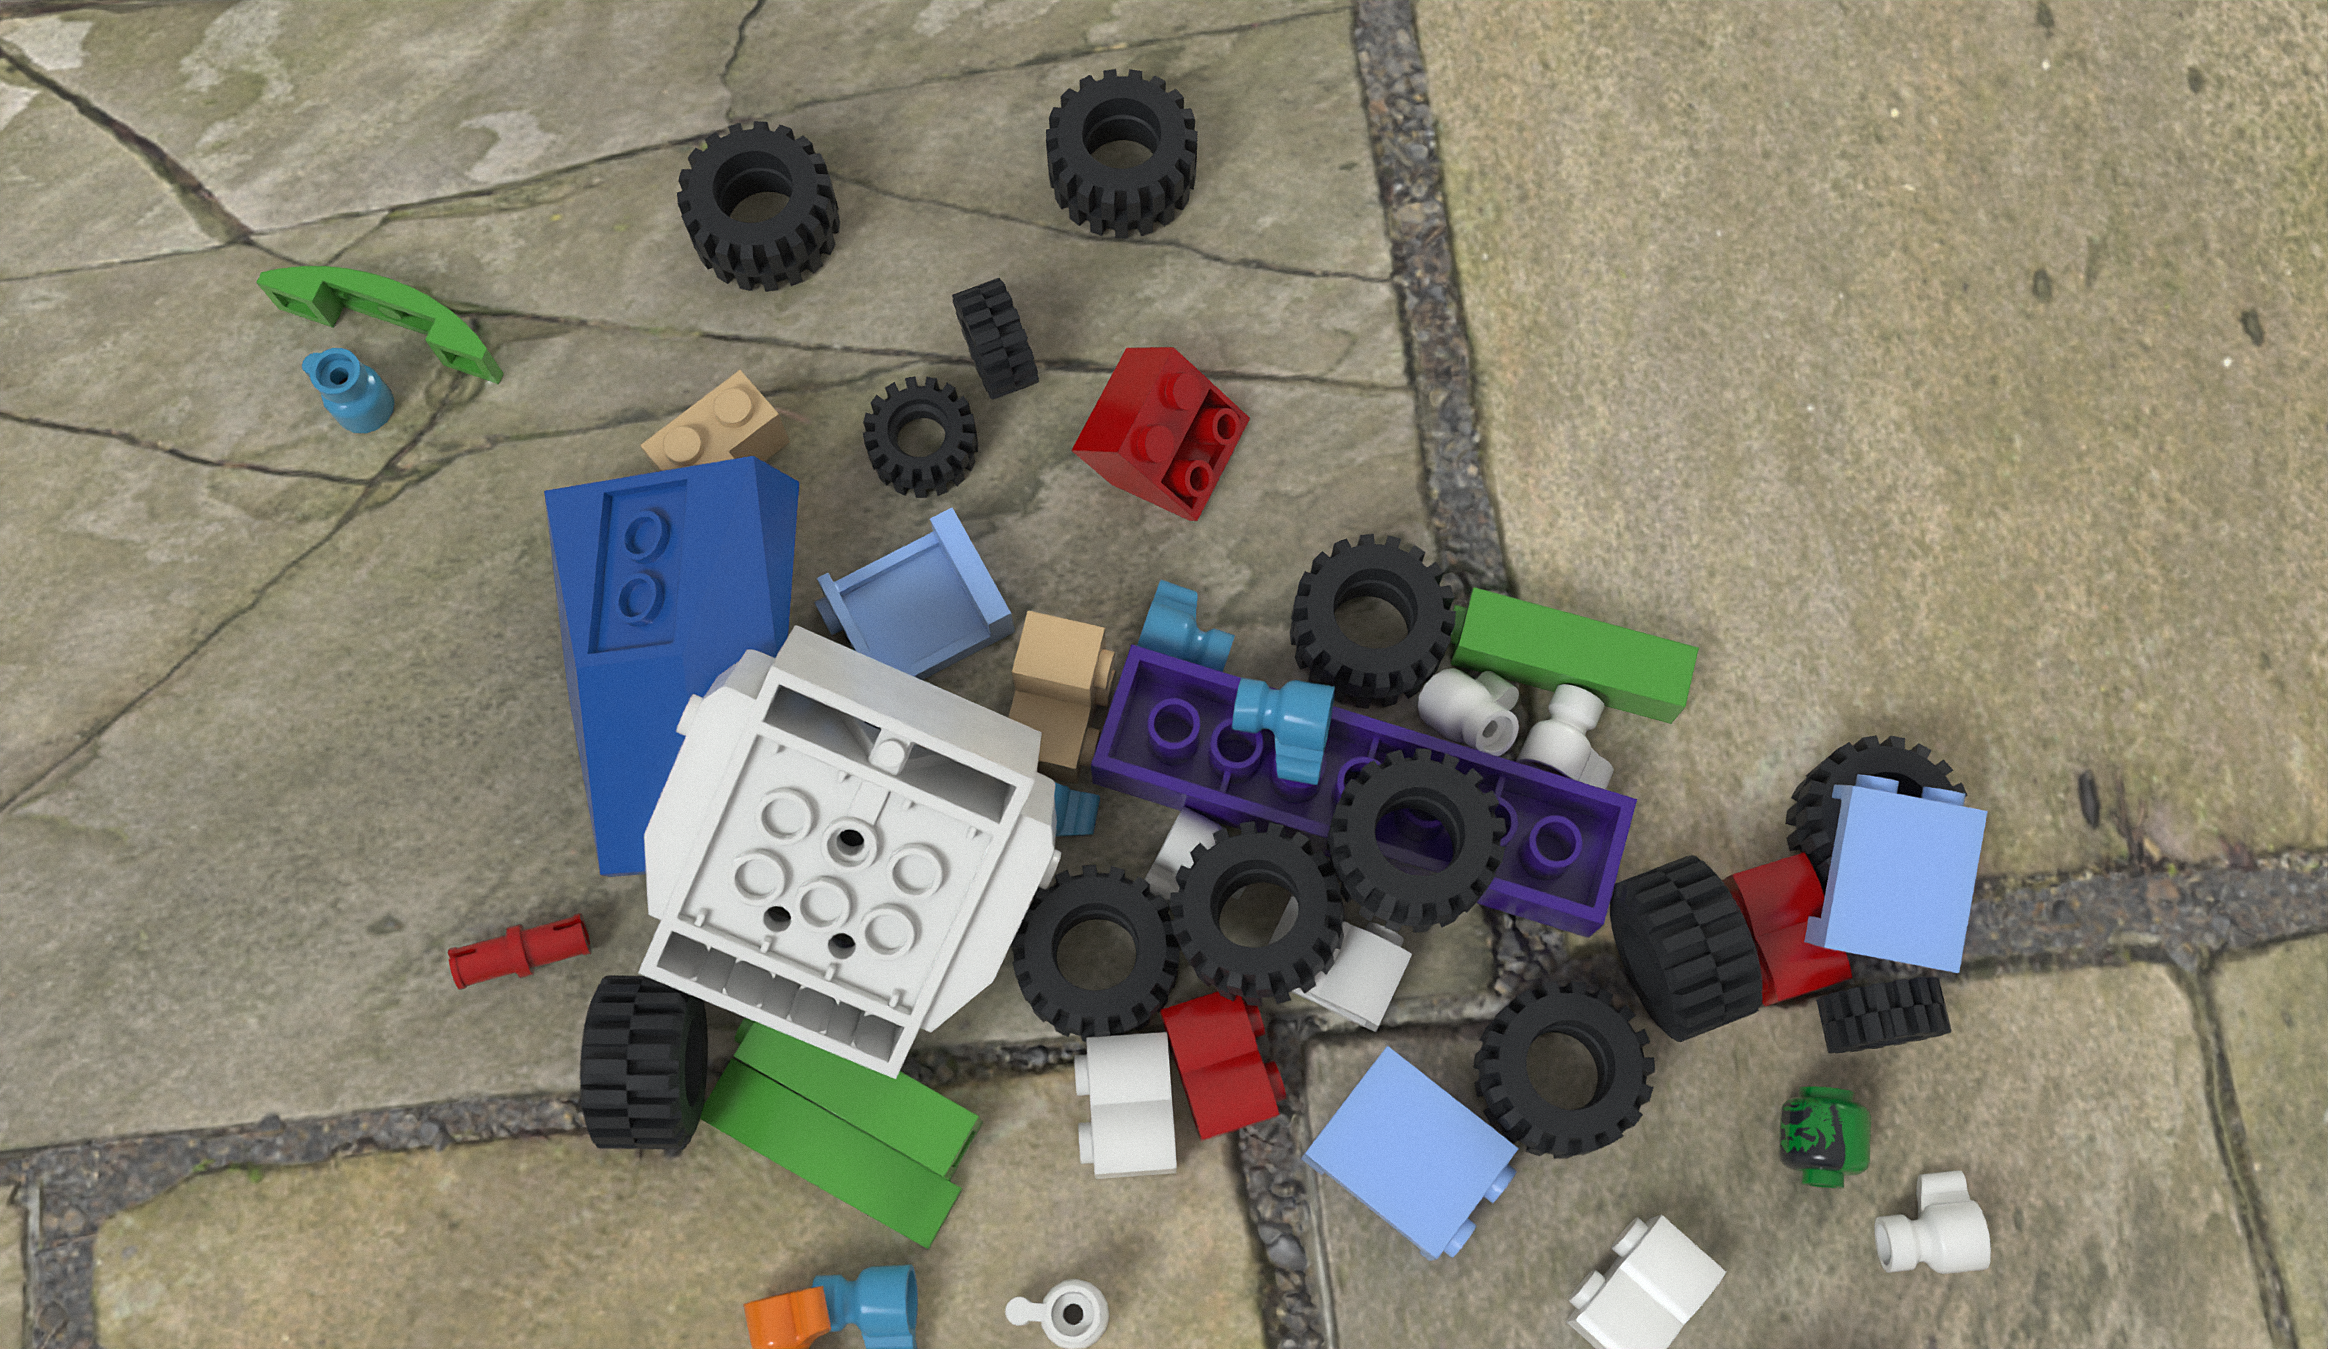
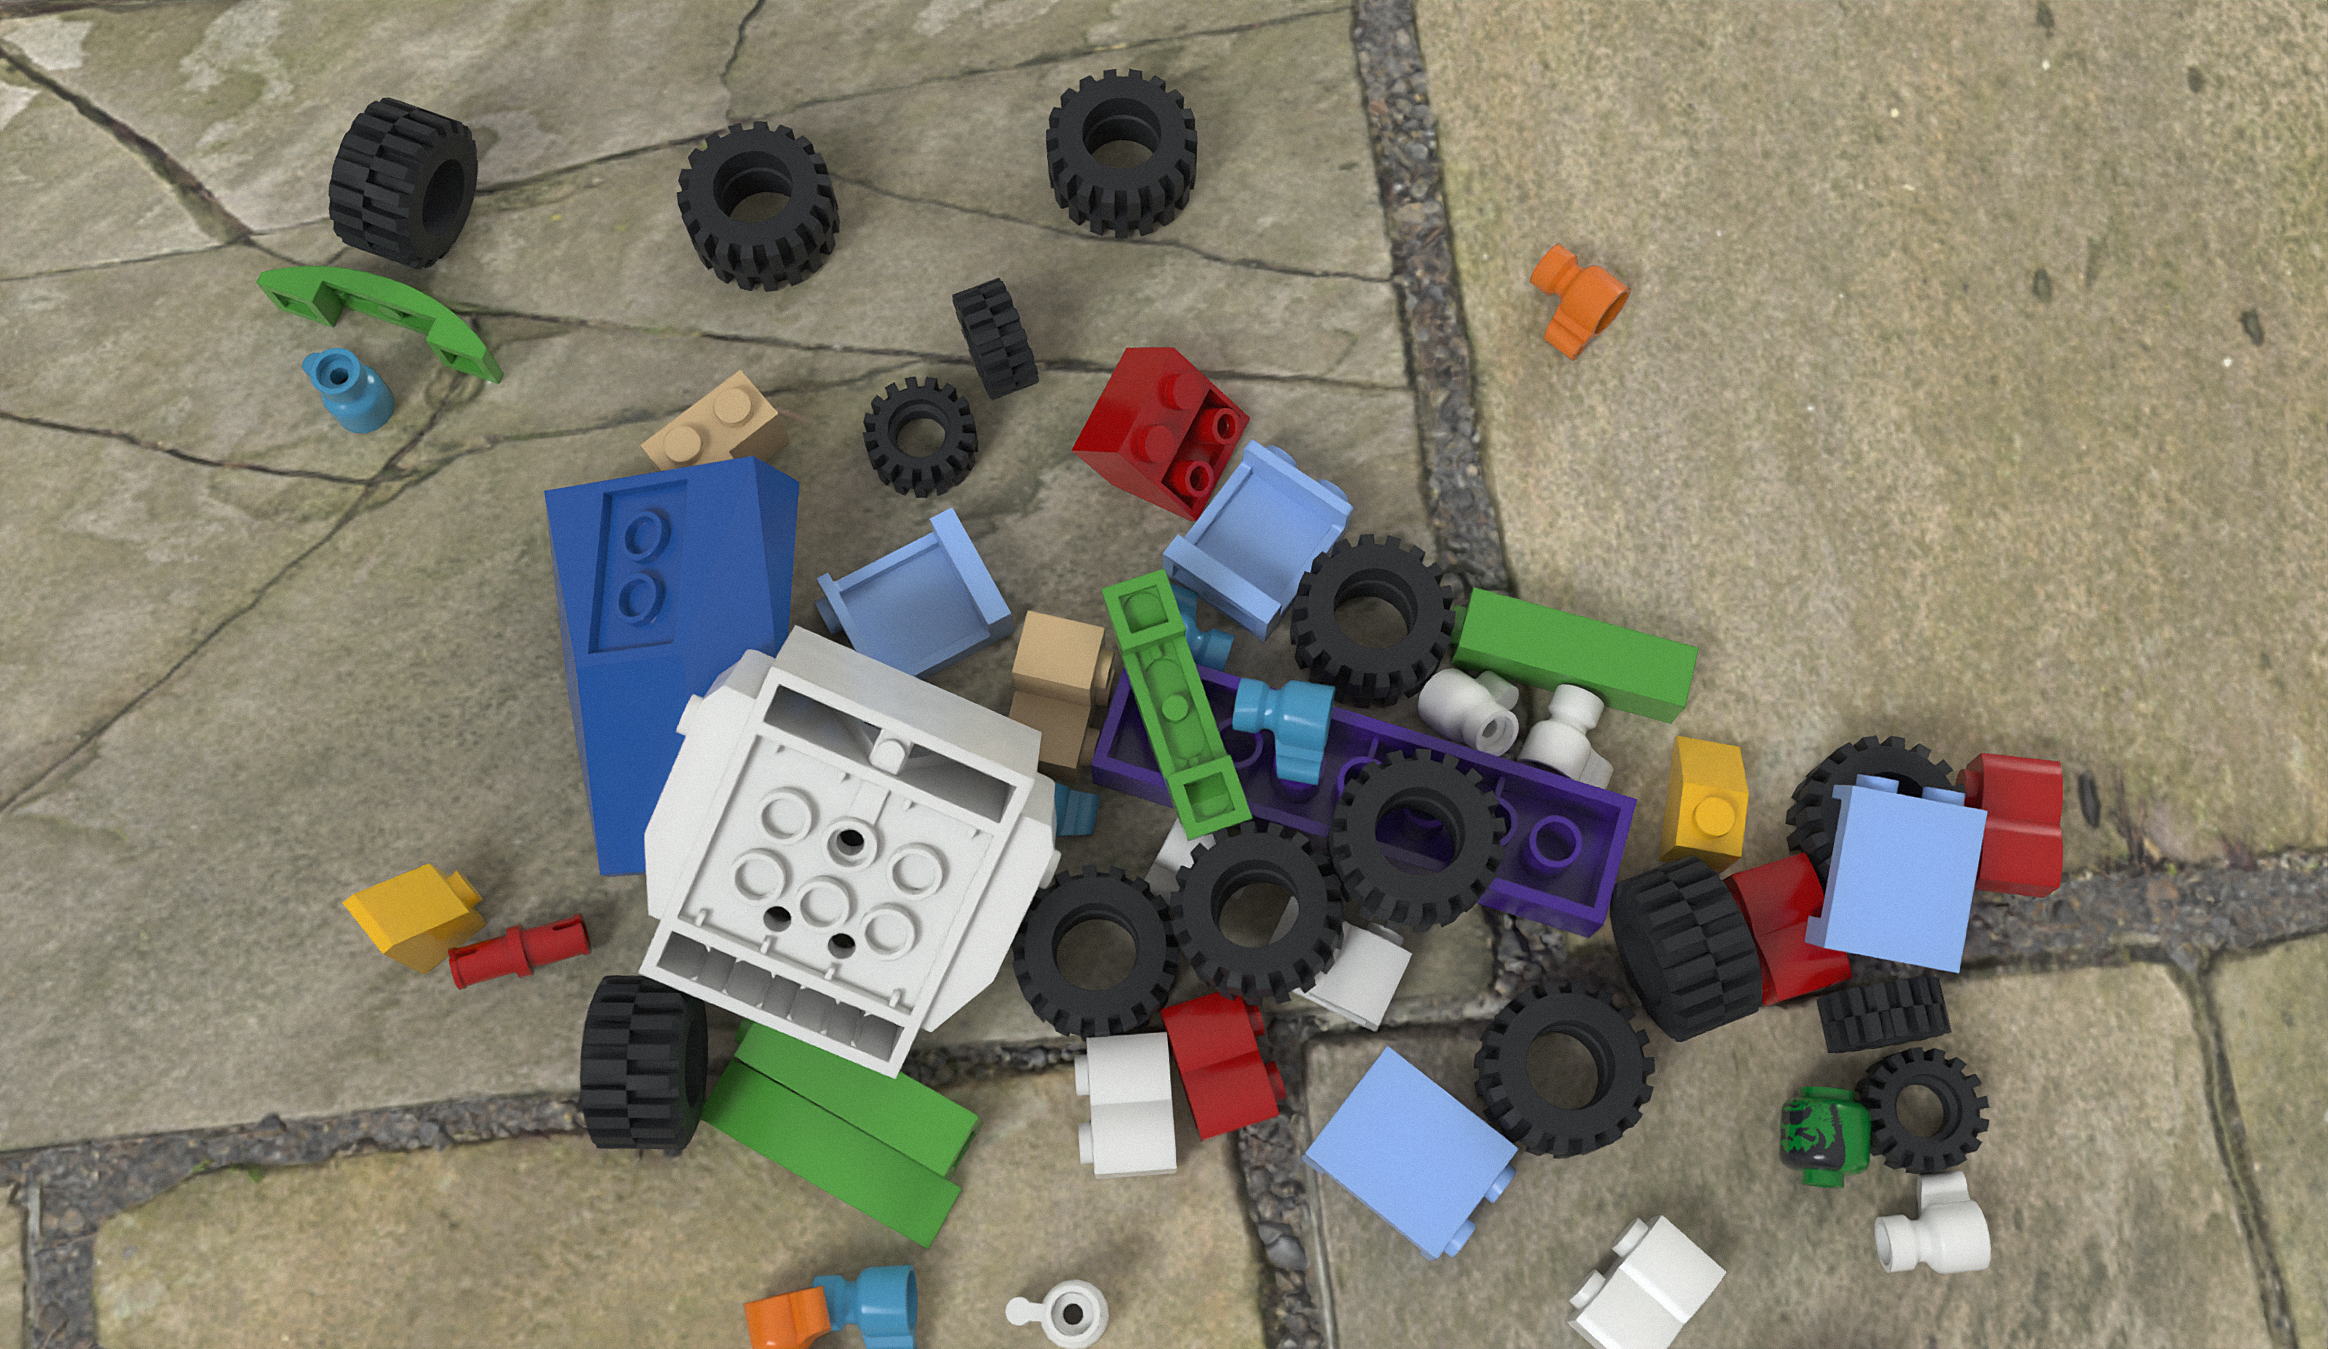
(403, 183): none -> black tyre
(418, 915): none -> yellow slope
(1174, 705): none -> bright green slope
(1259, 539): none -> light blue panel
(1587, 299): none -> orange piece
(1705, 803): none -> yellow slope
(1959, 1103): none -> black tyre
(2022, 825): none -> red brick

